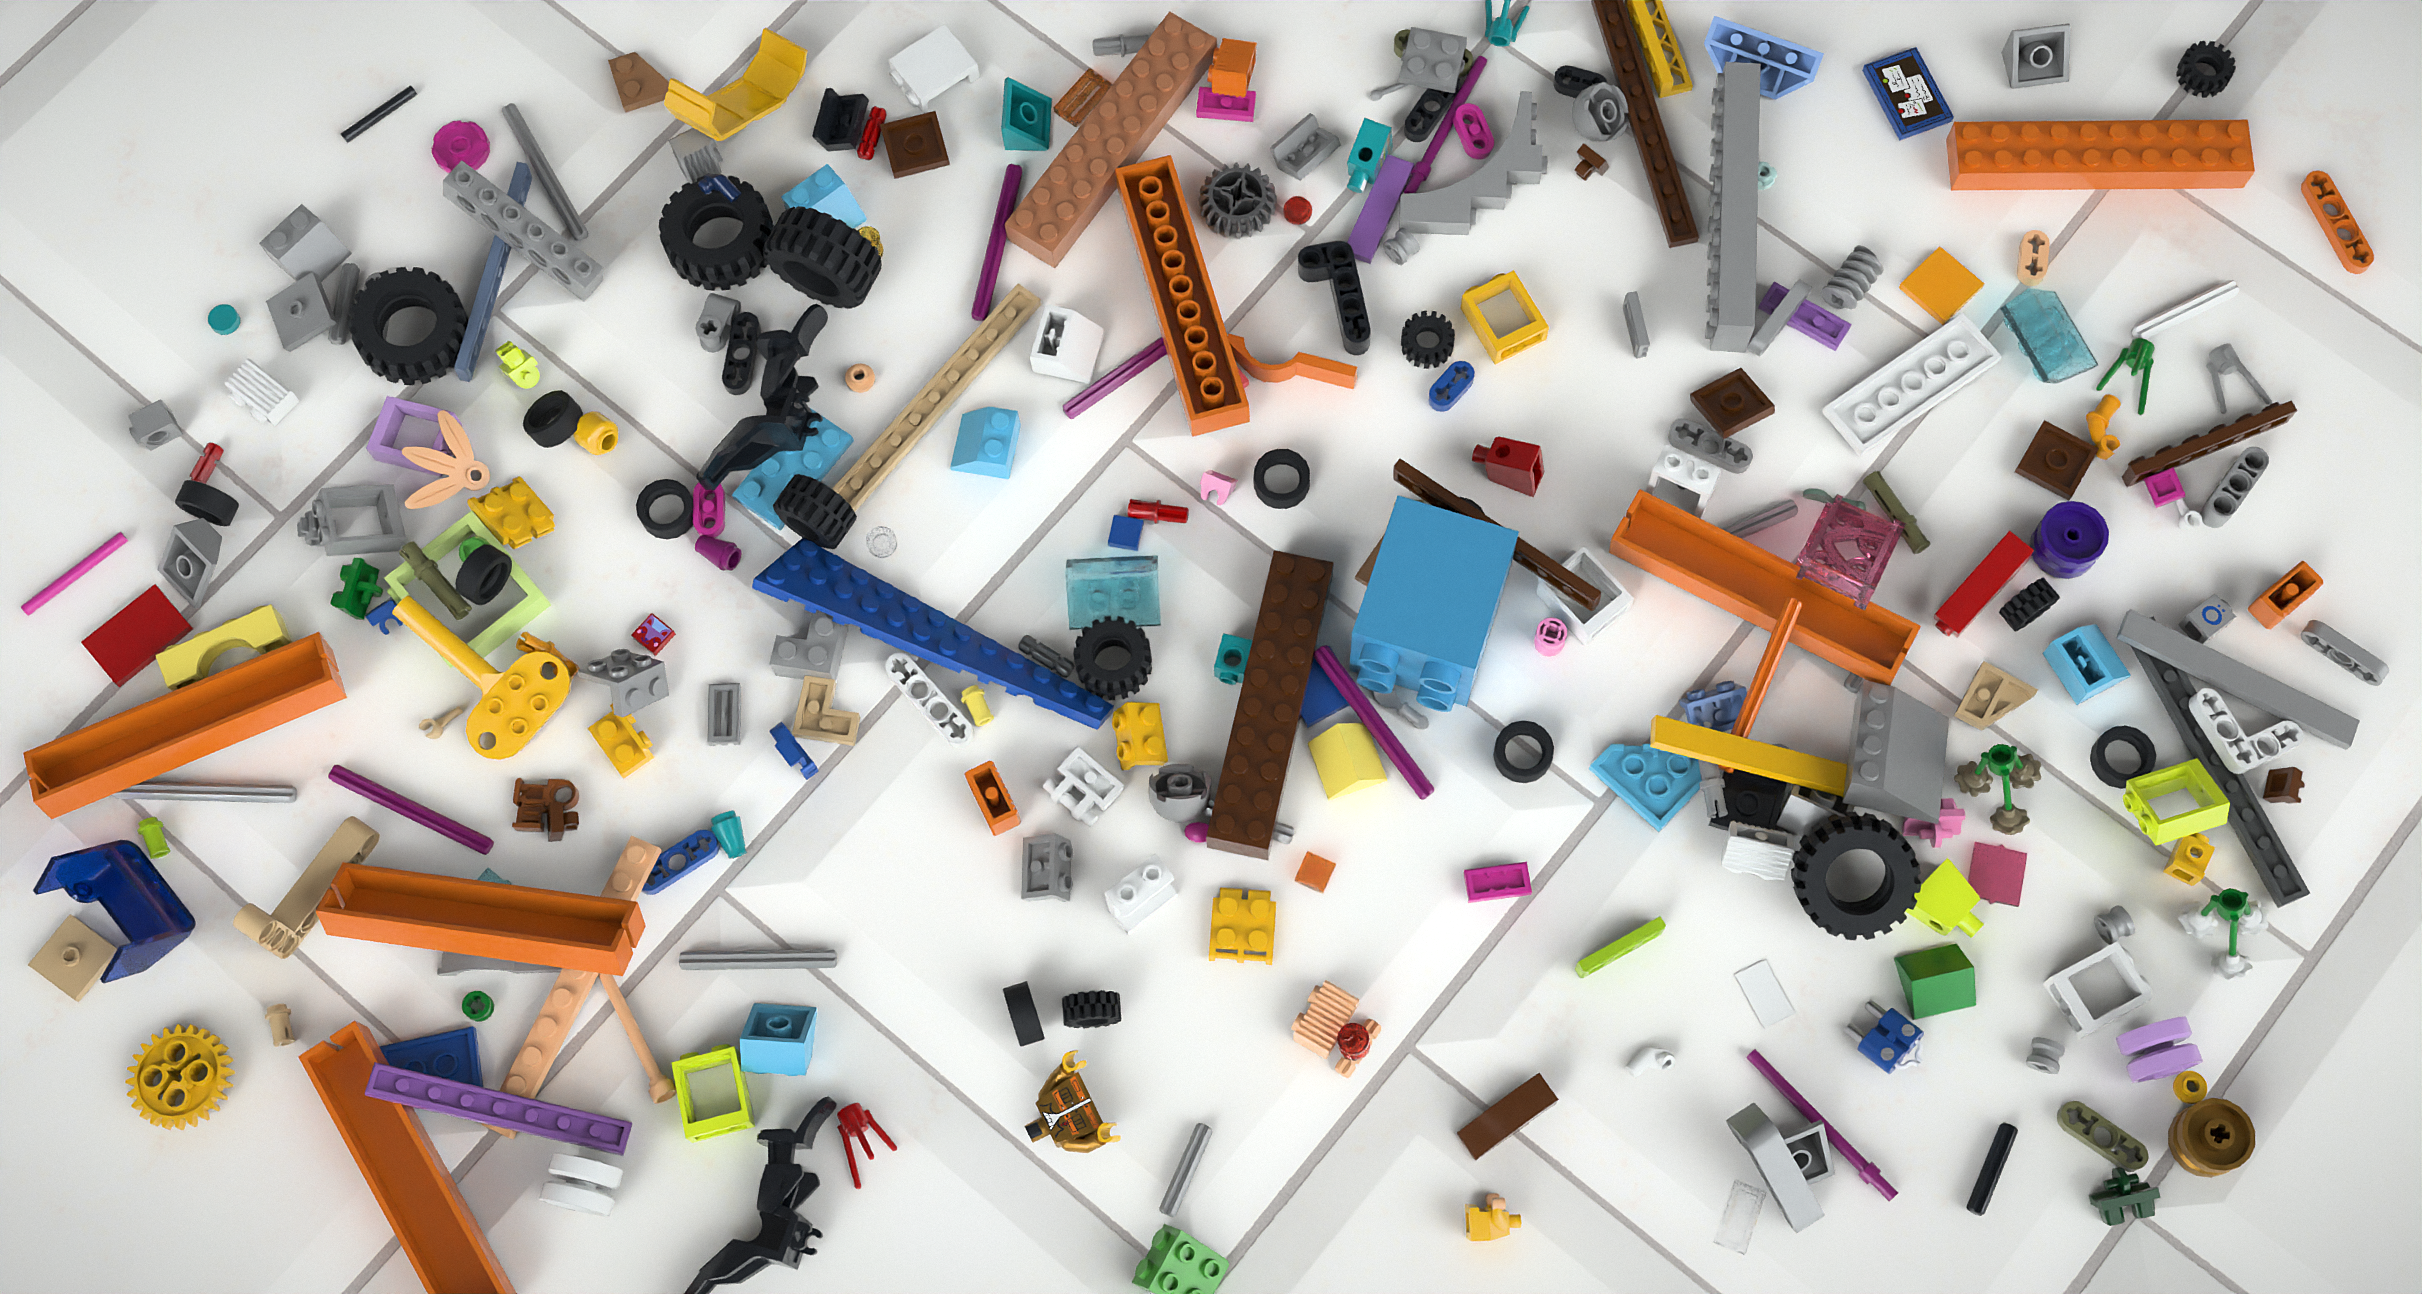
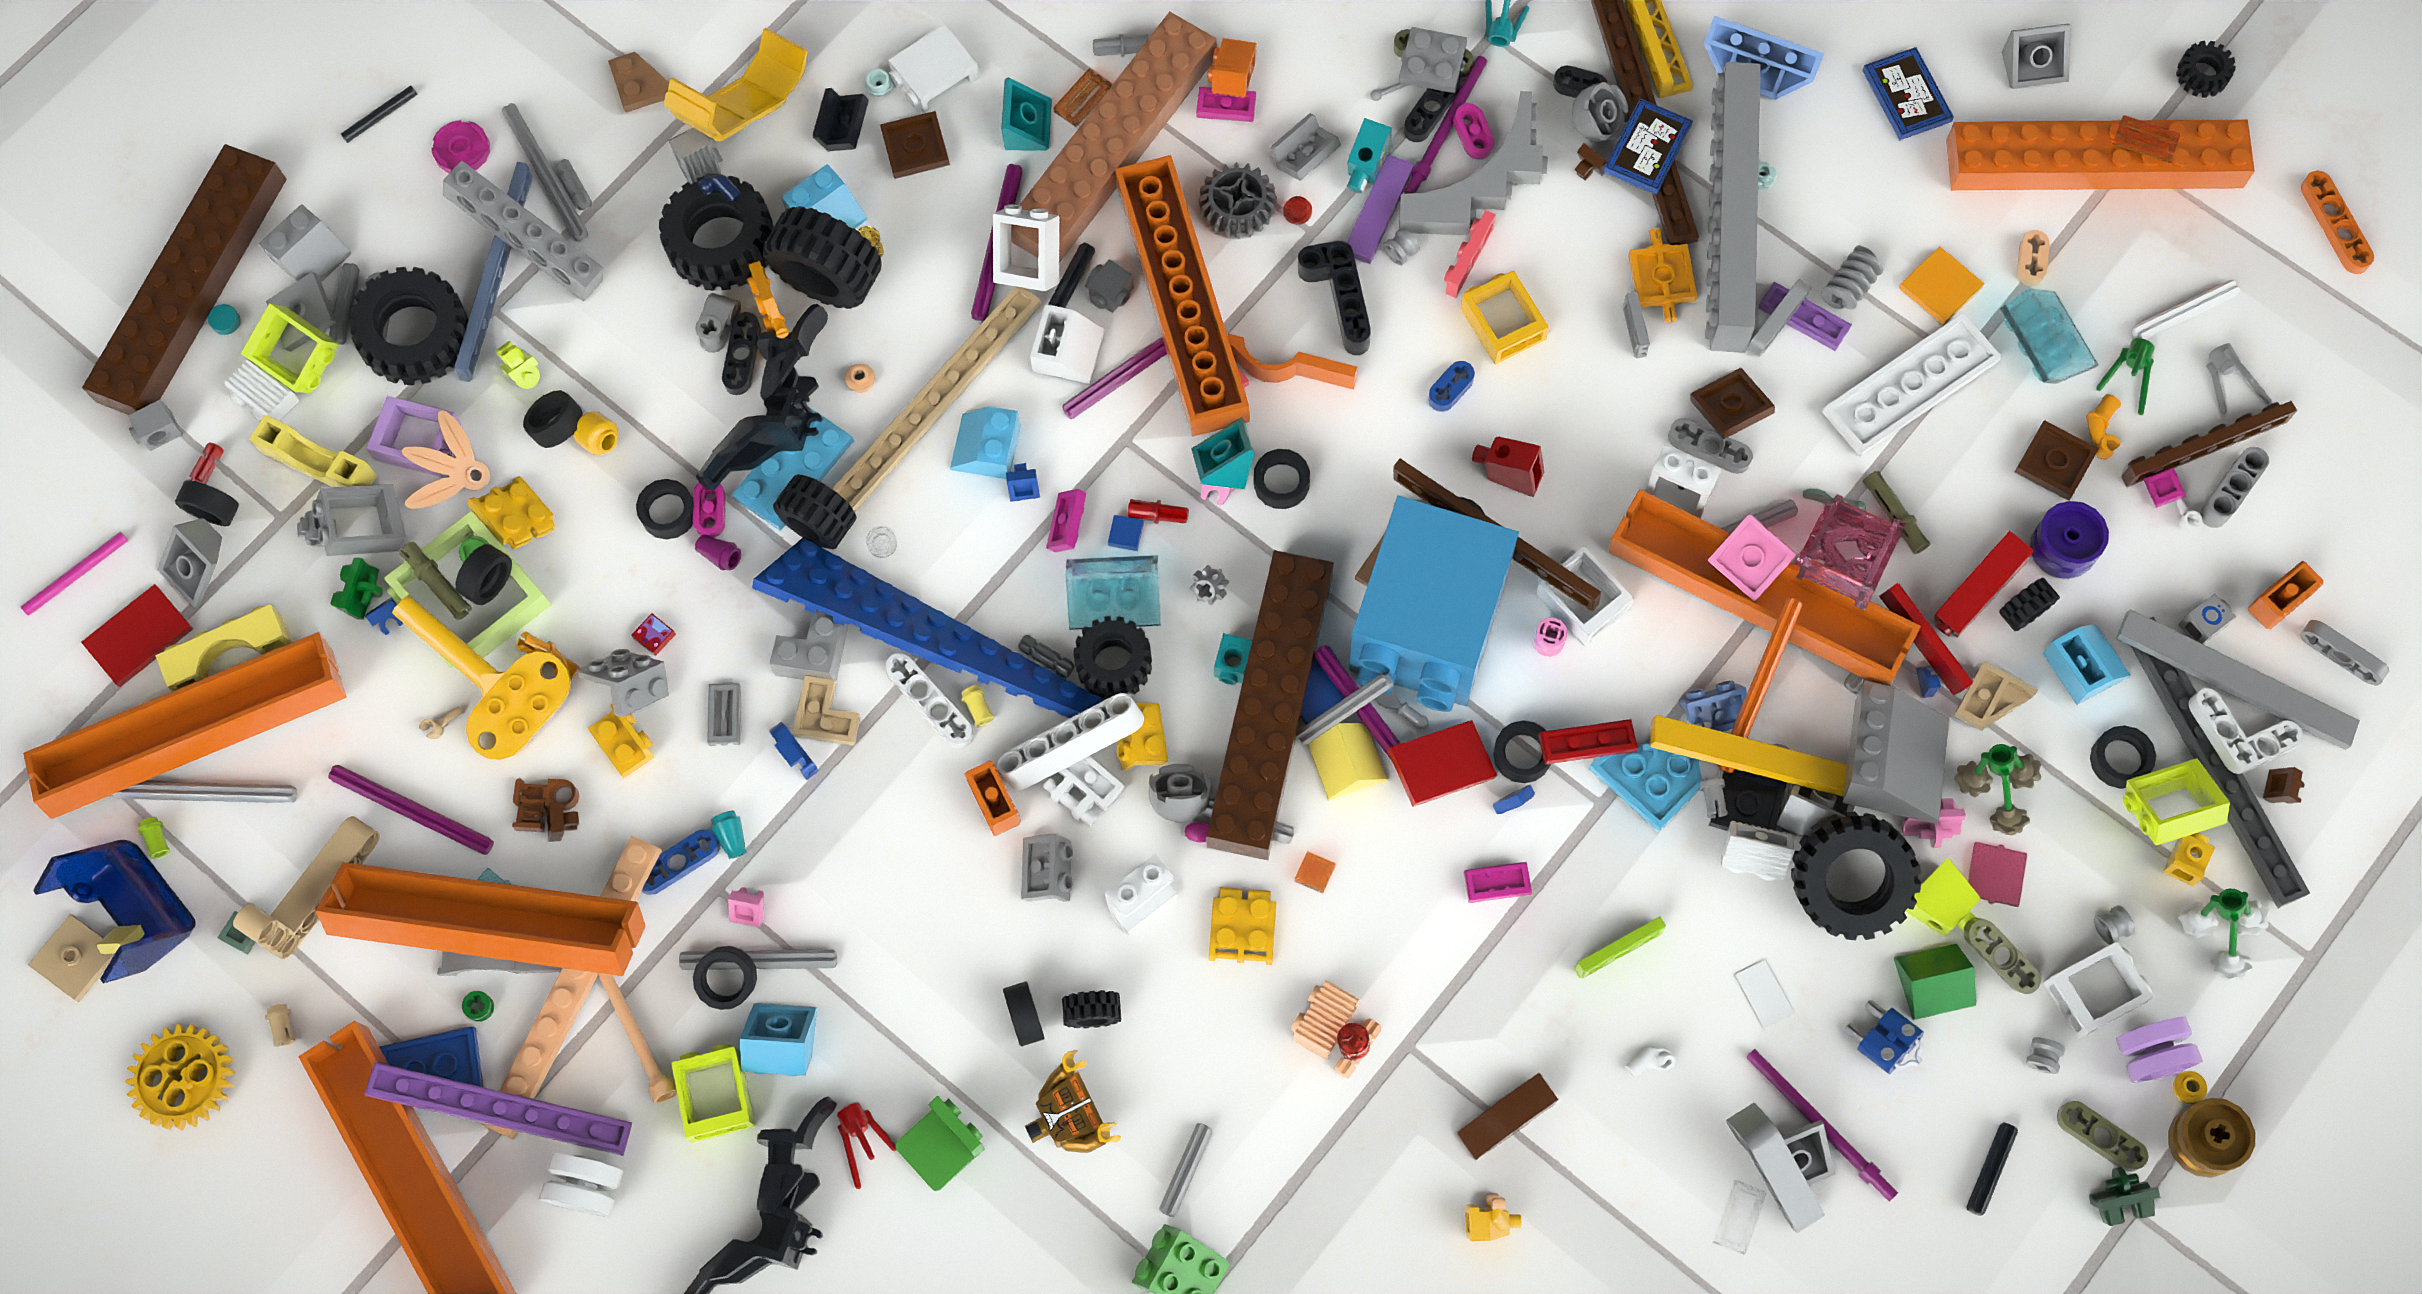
(120, 936): none -> light yellow tile
(185, 281): none -> reddish brown brick
(234, 937): none -> sand green tile
(266, 337): none -> neon yellow window
(296, 451): none -> light yellow arch
(573, 184): none -> light grey axle
(717, 1001): none -> black tyre
(746, 907): none -> bright pink tile
(765, 301): none -> light orange plate
(871, 133): red axle -> none
(878, 76): none -> light aqua plate
(940, 1144): none -> bright green bracket
(1022, 483): none -> blue tile
(1048, 259): none -> white window
(1066, 520): none -> dark pink plate
(1070, 741): none -> white beam
(1072, 275): none -> black axle
(1109, 286): none -> dark grey brick
(1209, 585): none -> light grey gear
(1225, 457): none -> teal slope
(1345, 708): none -> light grey axle
(1431, 324): black tyre -> none
(1442, 763): none -> red tile
(1469, 253): none -> coral plate
(1514, 800): none -> blue tile
(1588, 741): none -> red tile
(1648, 146): none -> tile
(1662, 275): none -> light orange plate
(1752, 557): none -> bright pink plate
(1928, 641): none -> red tile
(1928, 683): none -> blue tile
(2011, 977): none -> olive beam
(2145, 142): none -> clear orange tile

